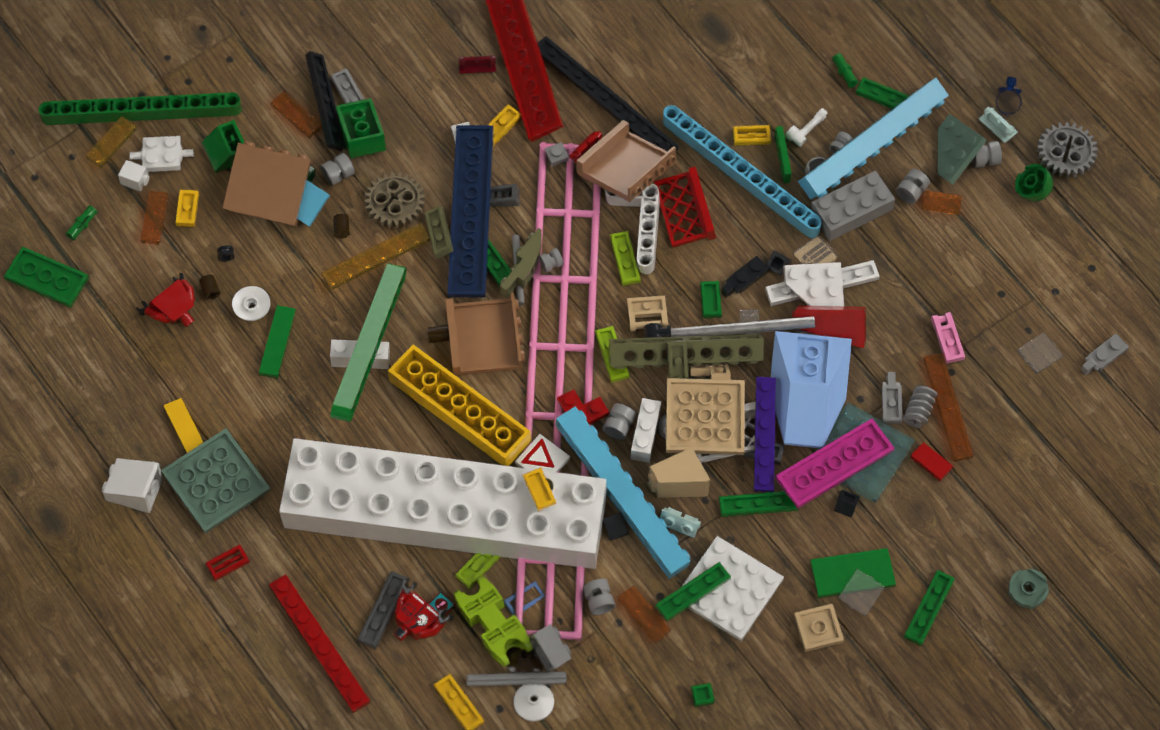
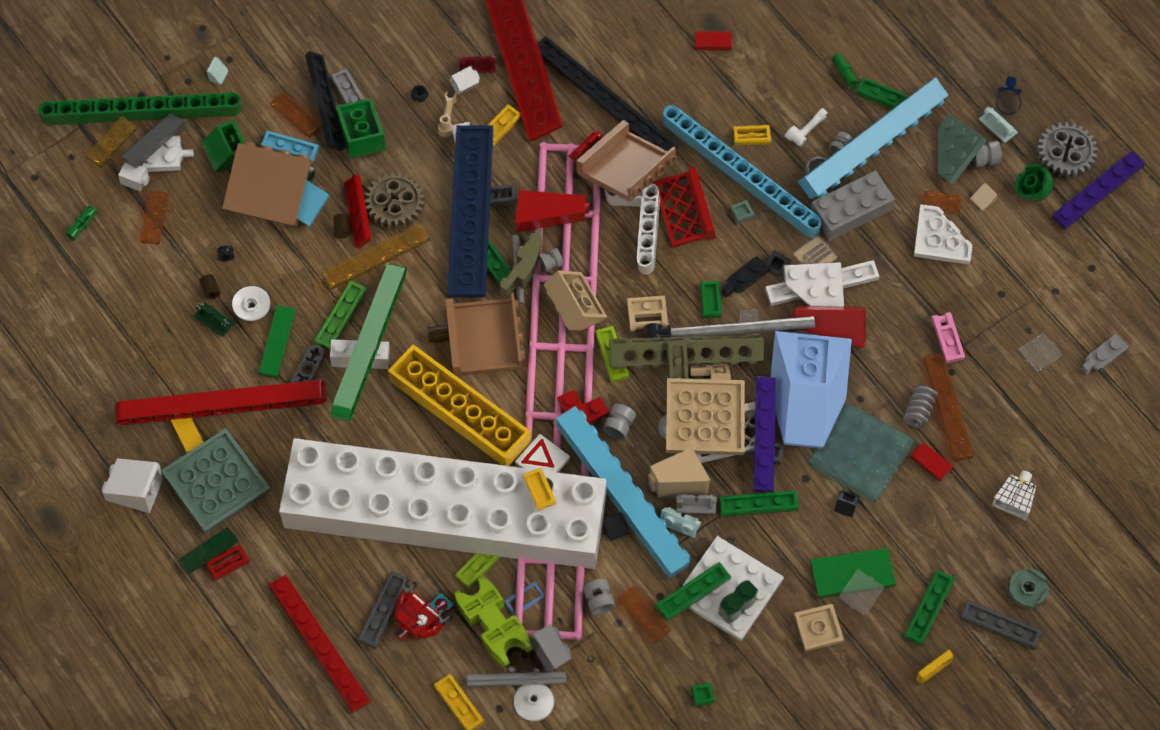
(46, 277): green tile -> none
(153, 140): none -> dark grey tile
(172, 303): red torso -> none
(187, 208): yellow plate -> none
(208, 550): none -> dark green tile
(213, 319): none -> dark green hinge
(217, 71): none -> light aqua slope
(220, 402): none -> red beam
(290, 144): none -> medium azure tile
(306, 362): none -> dark grey beam
(337, 169): light grey wheel -> none
(340, 315): none -> bright green tile
(357, 211): none -> red tile
(419, 89): none -> black plate
(438, 232): olive tile -> none
(445, 126): none -> tan brick
(464, 80): none -> white brick
(548, 209): none -> red slope
(556, 154): light grey plate -> none
(574, 300): none -> tan slope
(625, 258): lime tile -> none
(645, 430): white brick -> none
(696, 504): none -> light grey hinge
(713, 40): none -> red tile
(736, 602): none -> dark green brick
(742, 212): none -> sand green tile
(782, 154): green tile -> none
(834, 463): dark pink plate -> none
(891, 400): light grey hinge -> none
(912, 186): light grey wheel -> none
(934, 667): none -> yellow tile
(940, 238): none -> white plate
(984, 197): none -> tan slope
(1000, 624): none -> dark grey tile
(1016, 495): none -> white torso
(1098, 190): none -> dark purple plate

